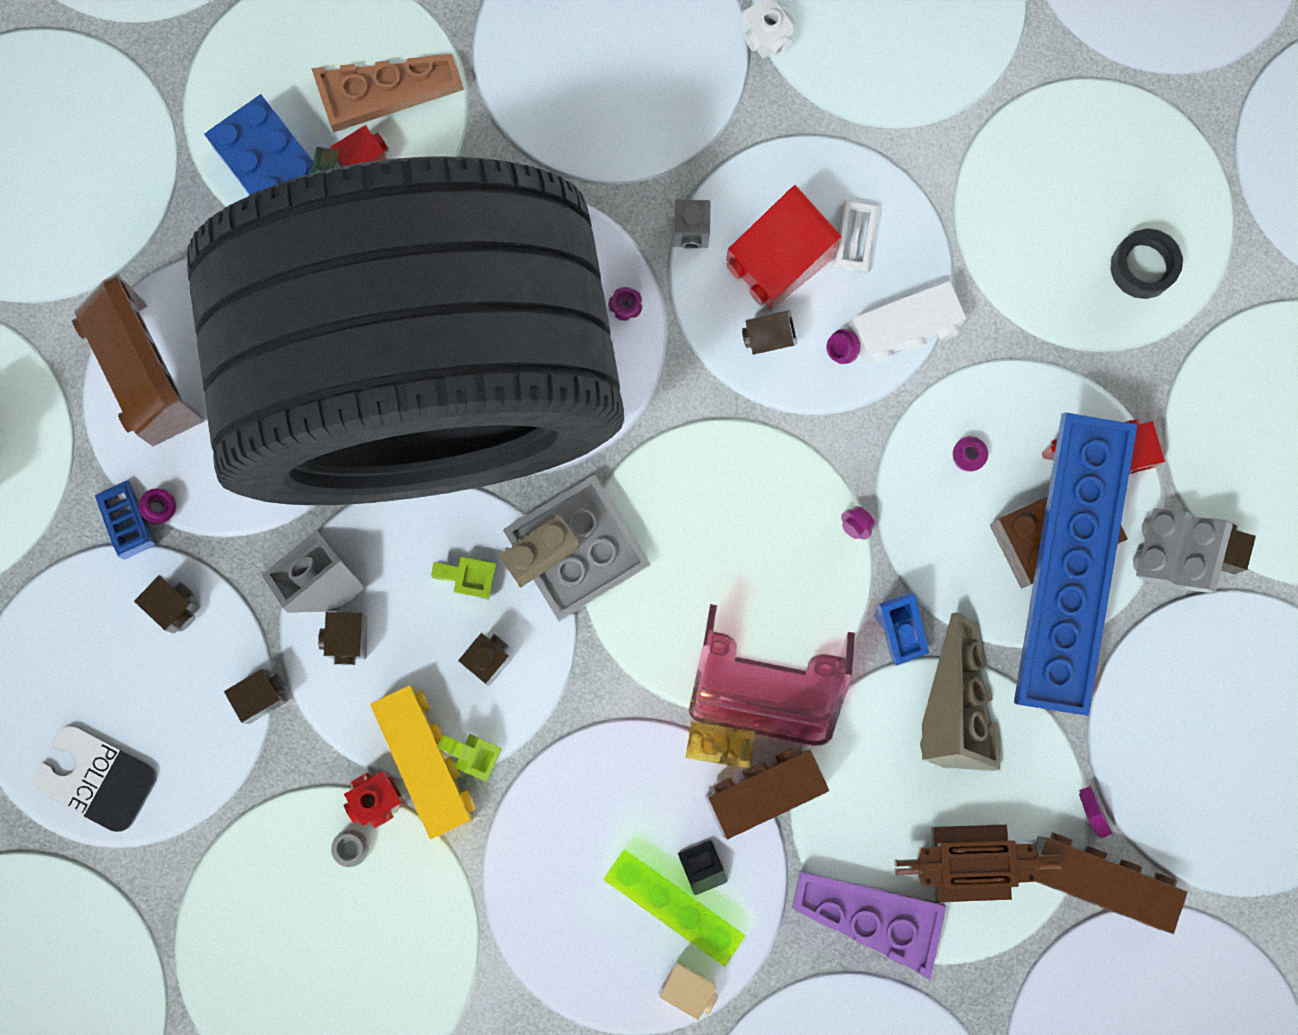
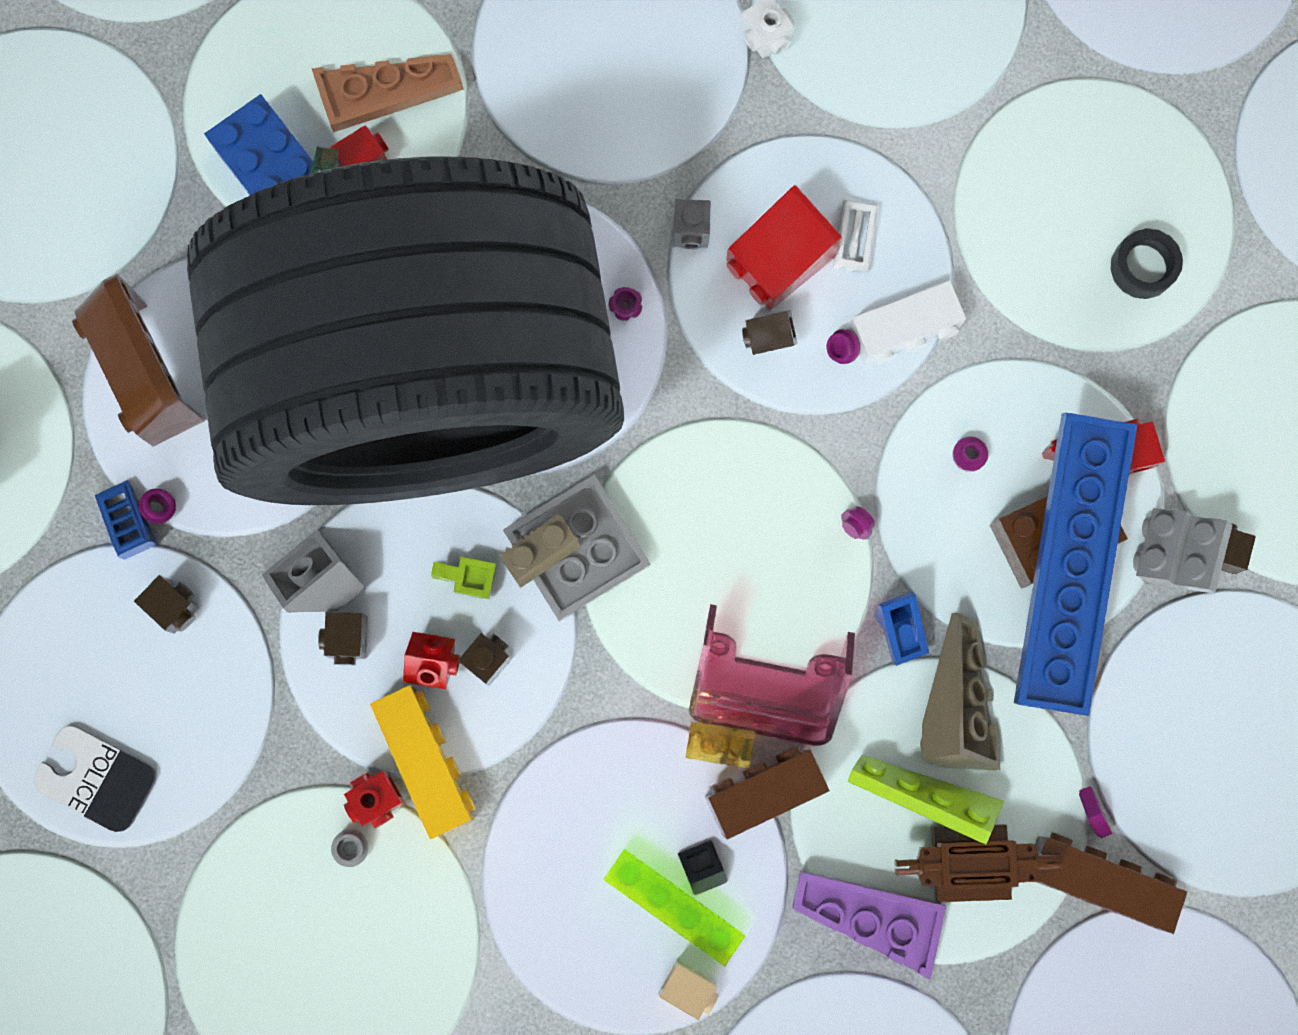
(256, 695): dark brown brick -> none
(430, 660): none -> red brick
(474, 757): lime plate -> none
(937, 800): none -> lime wing

